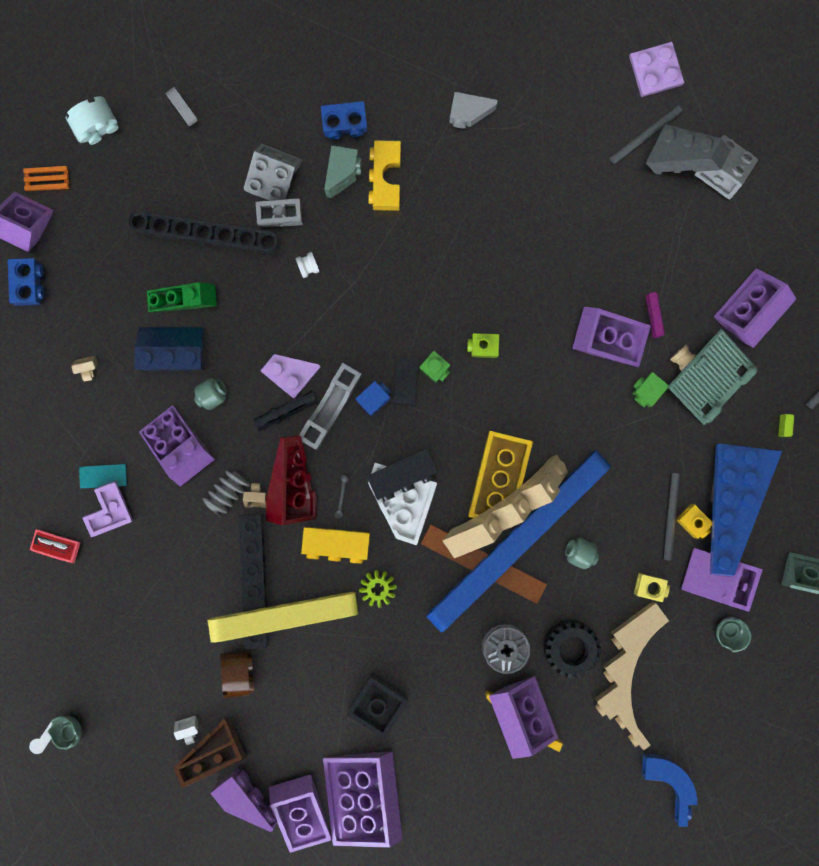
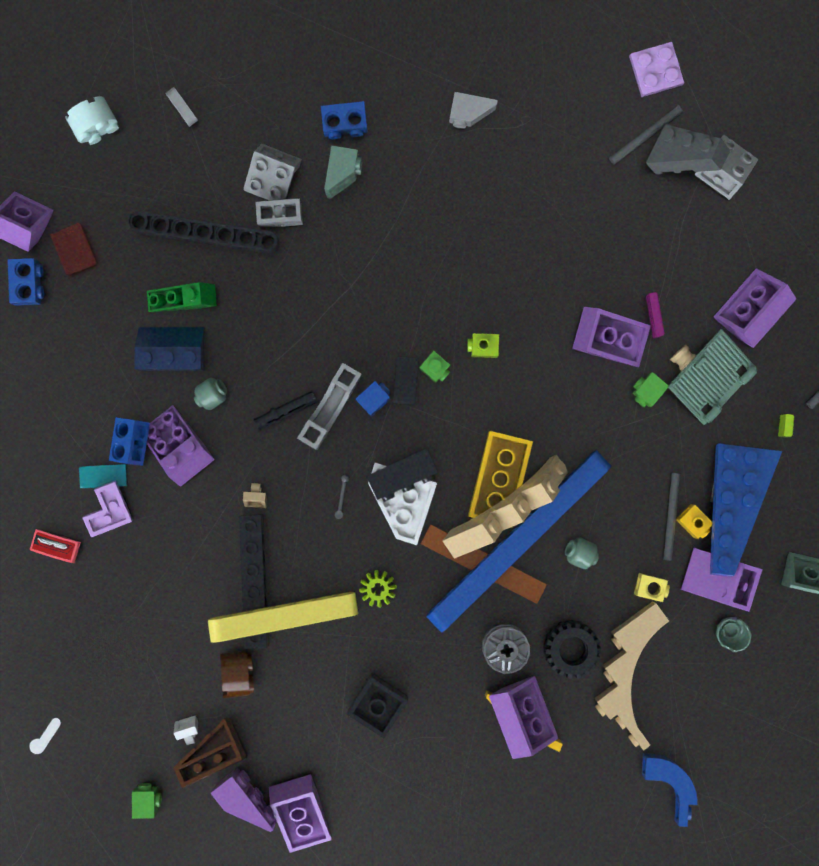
(58, 169): orange tile -> none
(65, 732): sand green hair -> none
(73, 249): none -> clear red plate
(85, 367): tan tile -> none
(129, 441): none -> blue brick
(145, 801): none -> bright green brick
(226, 492): light grey piece -> none
(289, 490): dark red wedge -> none
(290, 373): lavender wing -> none
(307, 265): white wheel -> none
(335, 544): yellow brick -> none
(363, 799): medium lavender slope -> none
(385, 156): yellow arch -> none

